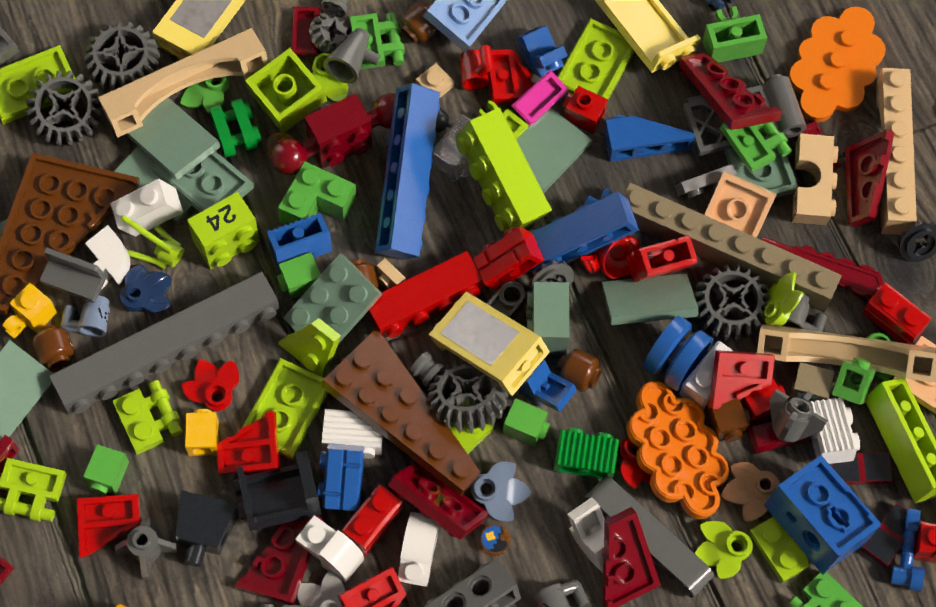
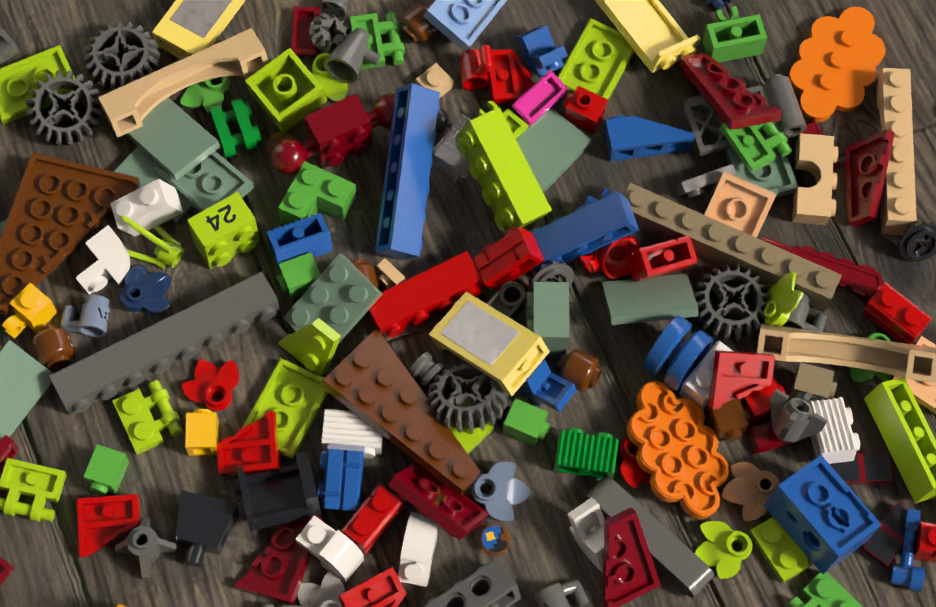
(72, 275): dark grey panel -> none
(847, 388): bright green brick -> none

